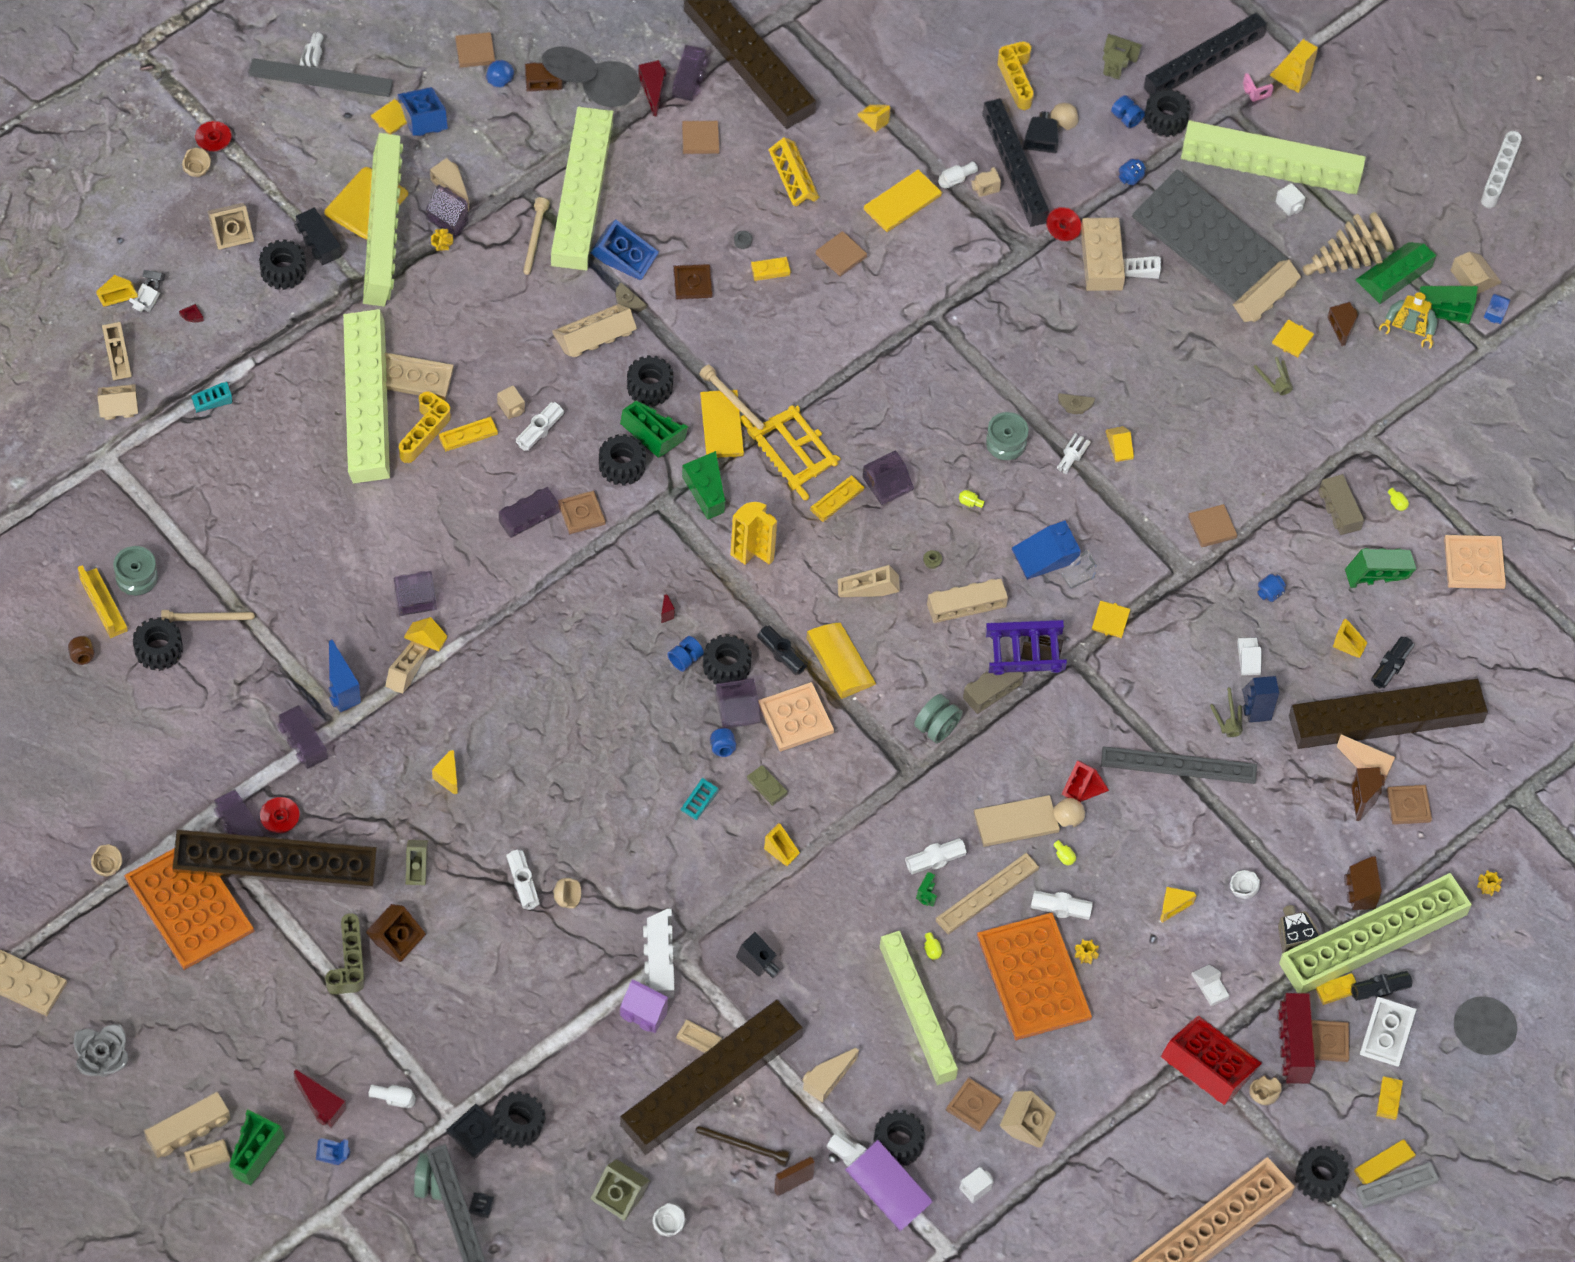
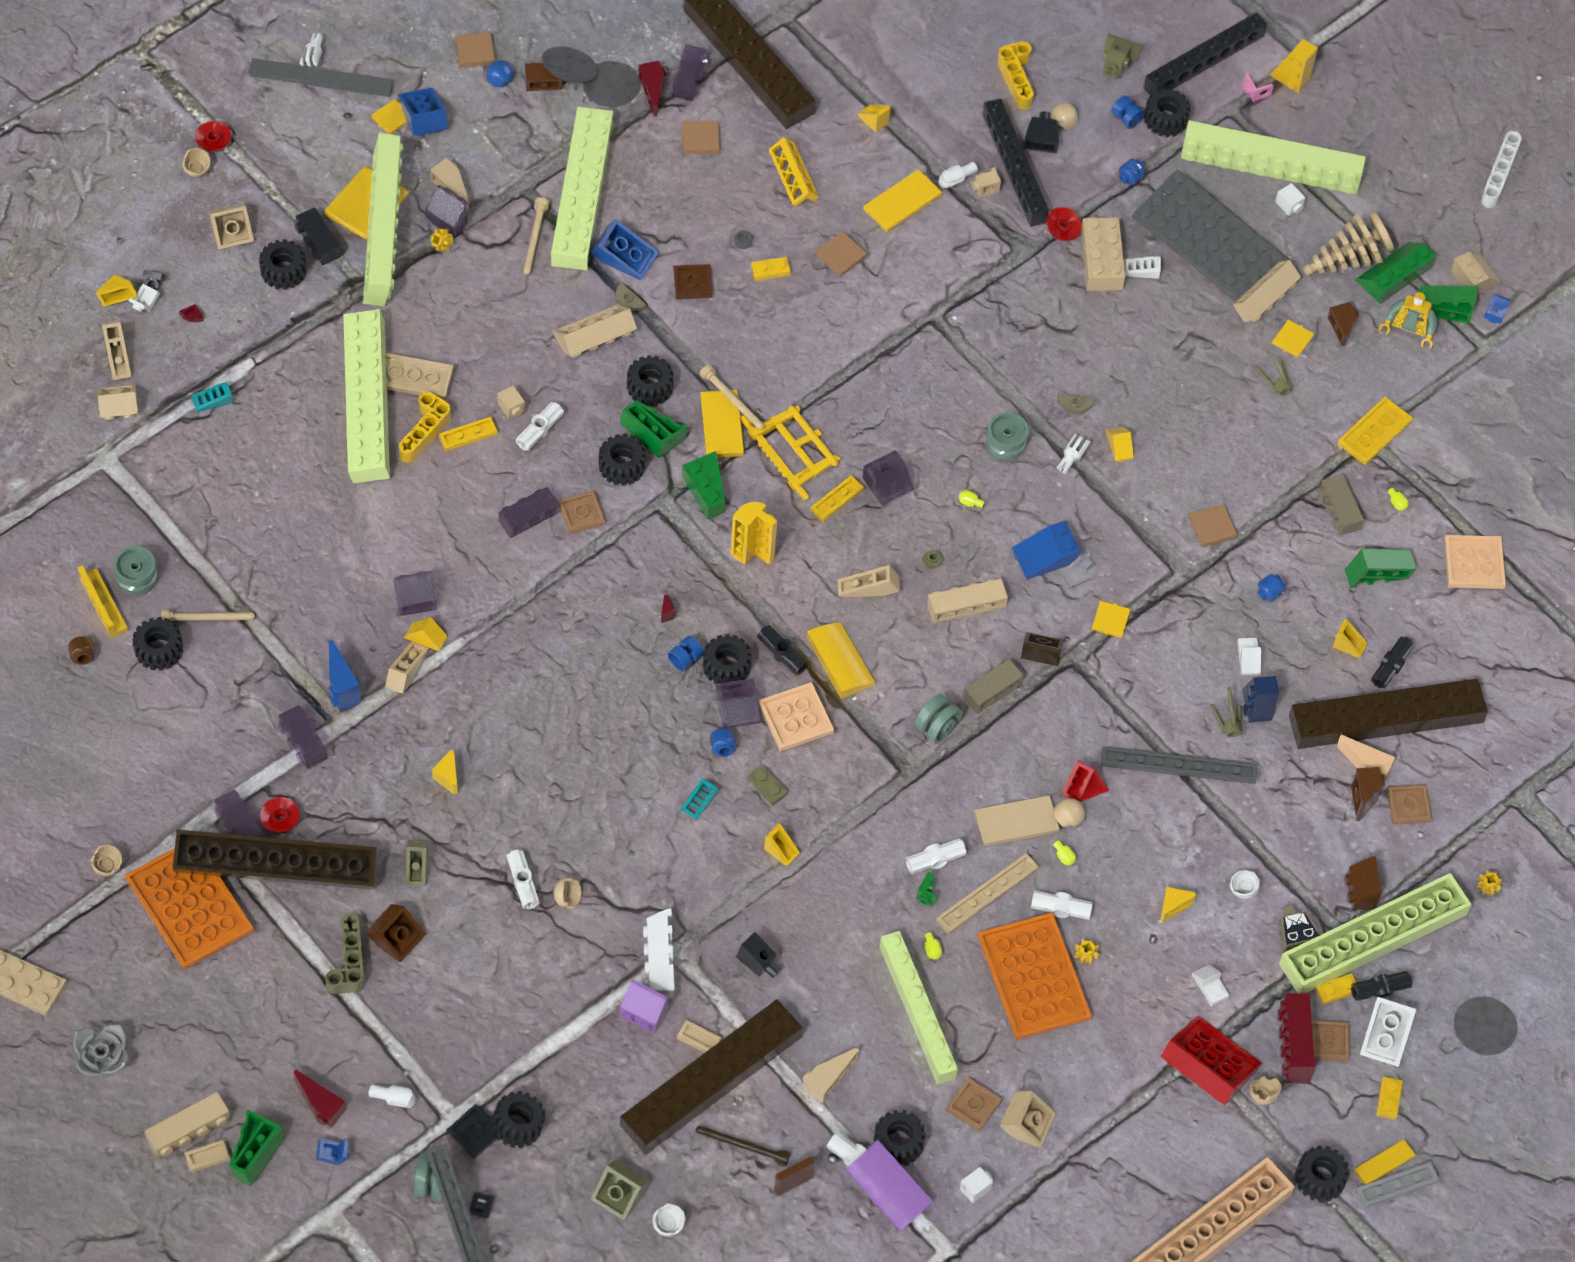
(1034, 630): dark purple fence -> none
(1375, 430): none -> yellow tile

